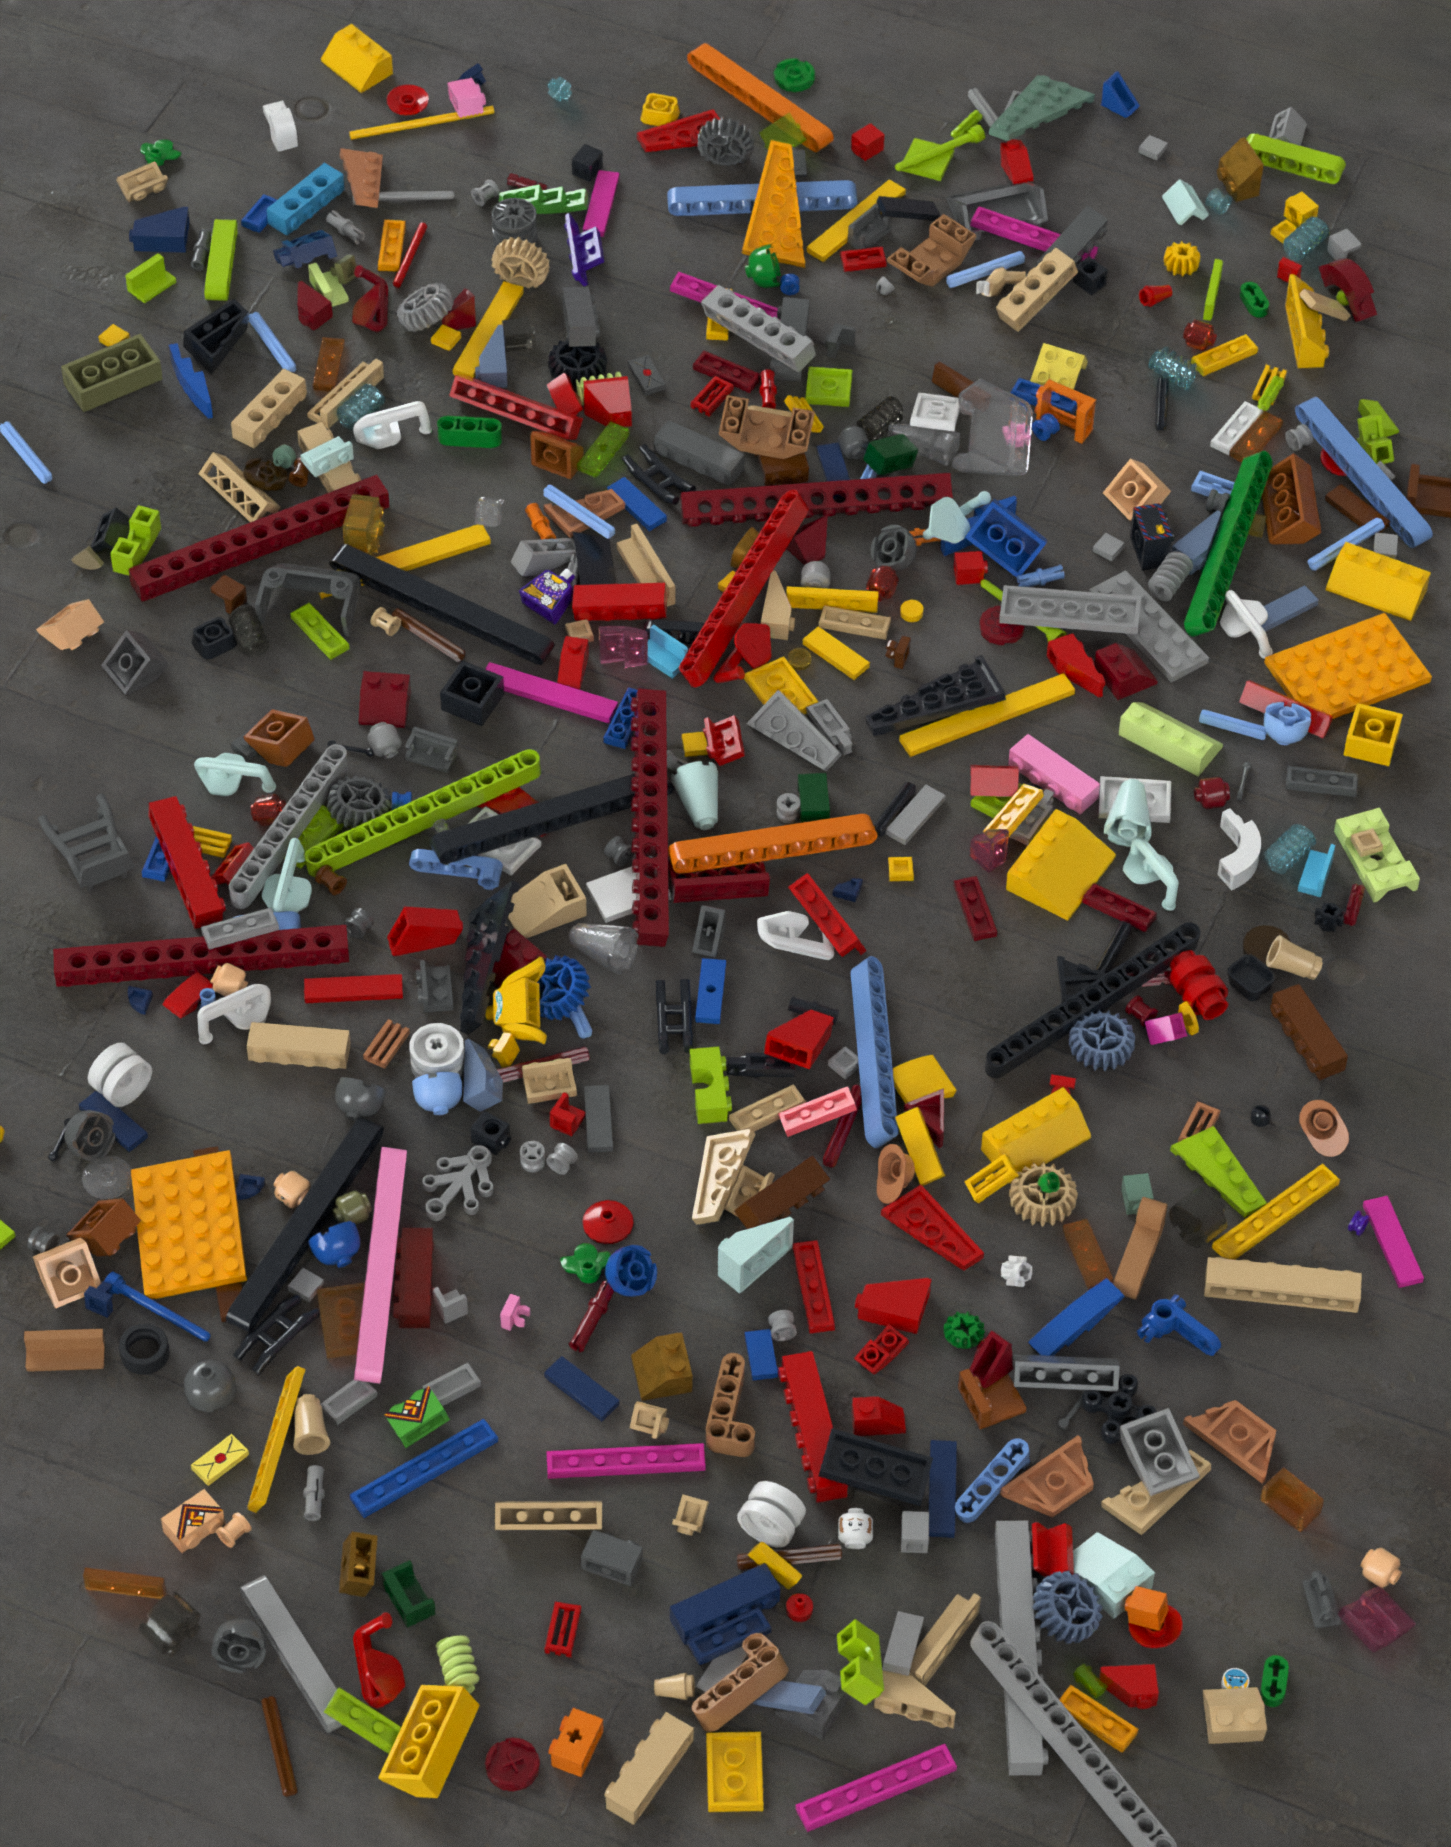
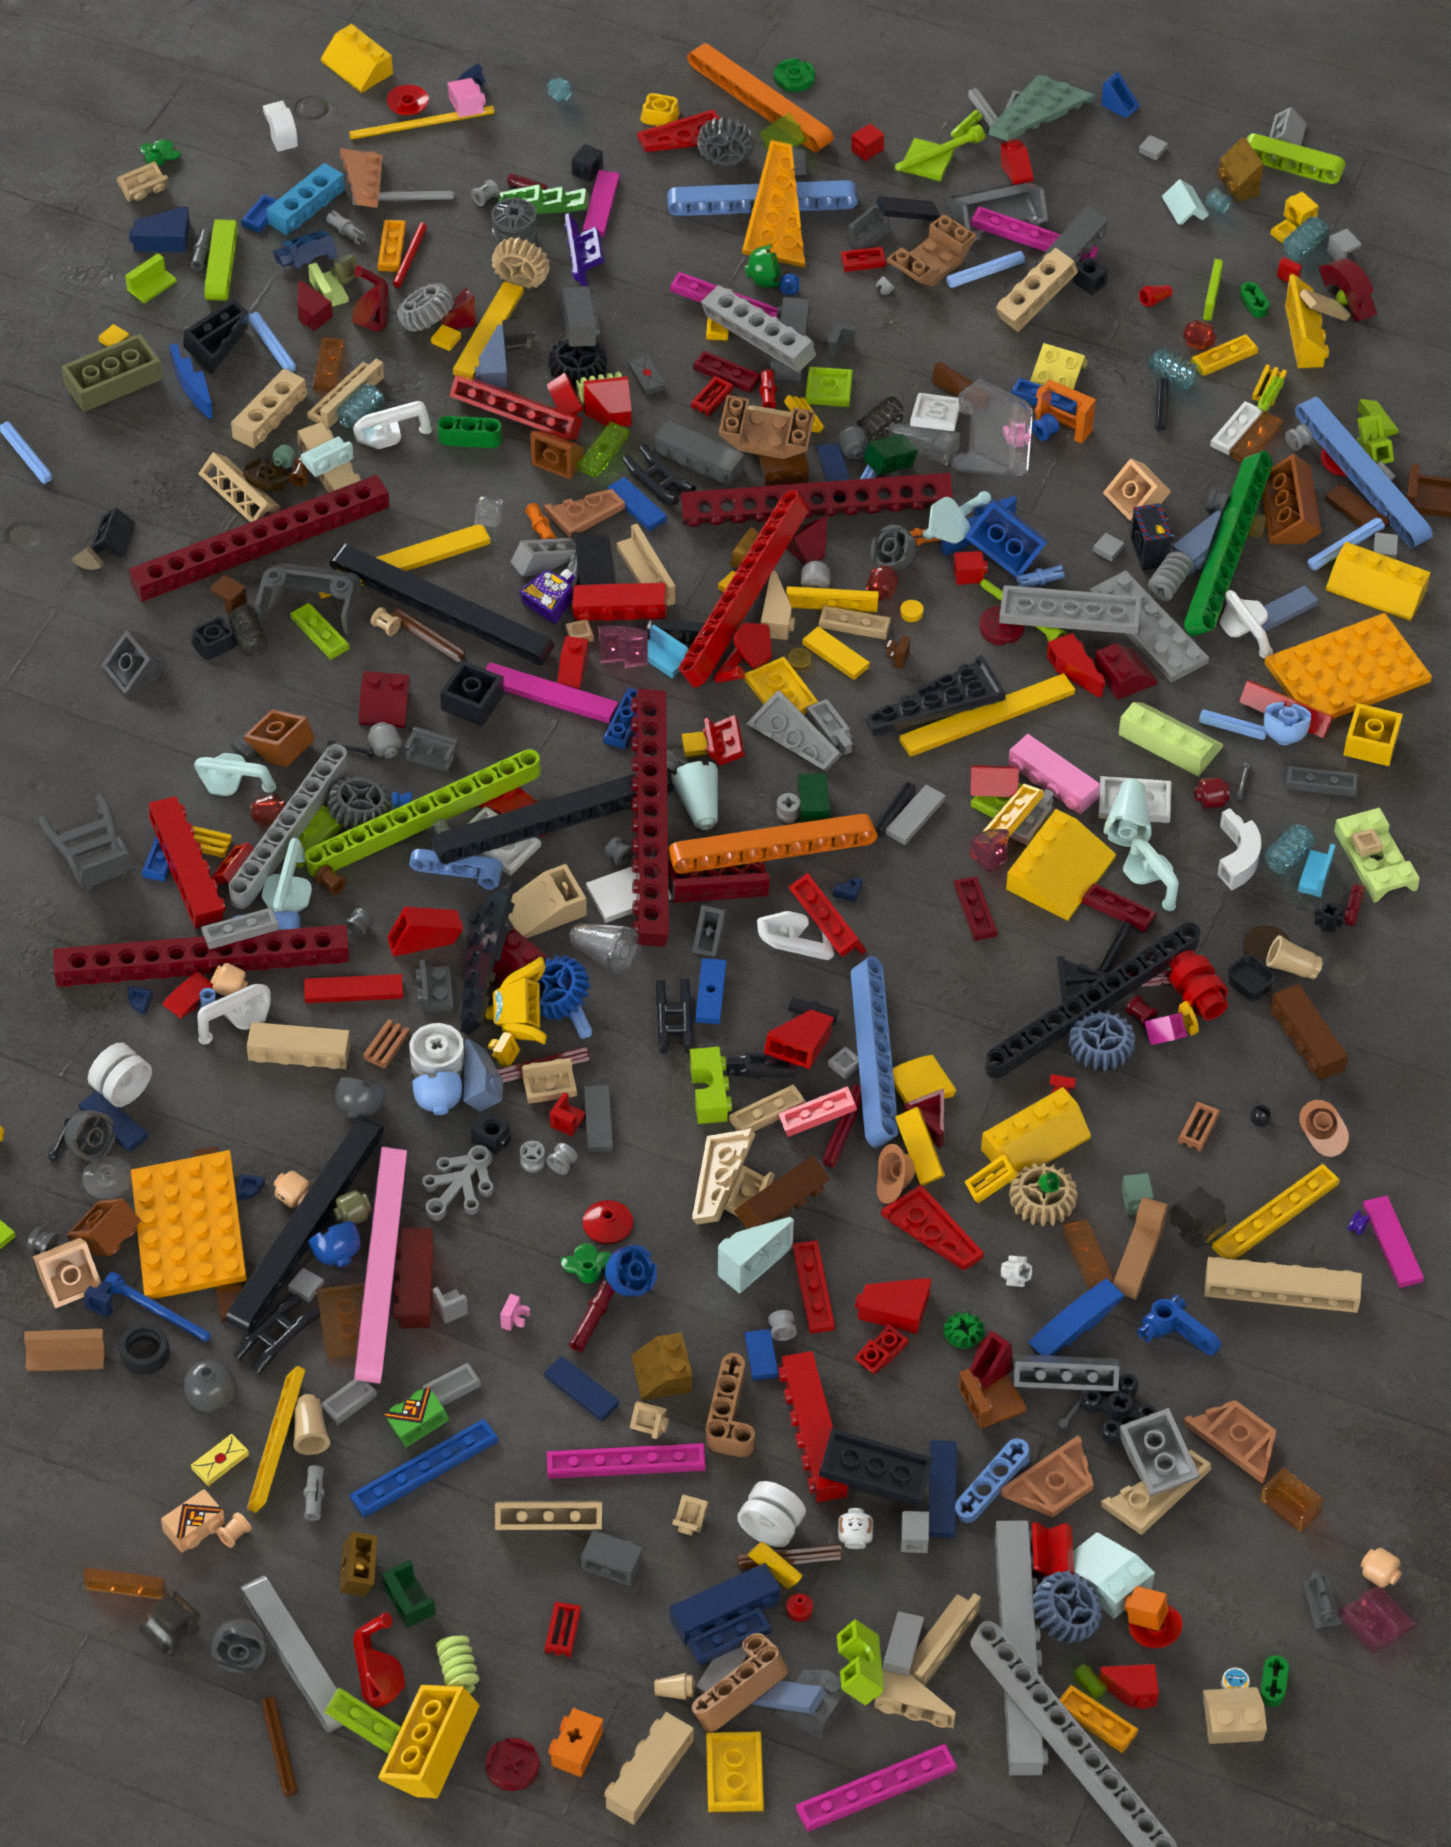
(71, 625): light nougat slope -> none
(143, 531): lime arch -> none
(363, 524): clear yellow brick -> none
(579, 511): light blue axle -> none
(837, 235): yellow tile -> none
(876, 1417): red slope -> none
(900, 869): yellow tile -> none
(998, 279): tan arm -> none
(1182, 259): yellow gear -> none
(1216, 483): light blue tile -> none
(1218, 1166): lime wing -> none

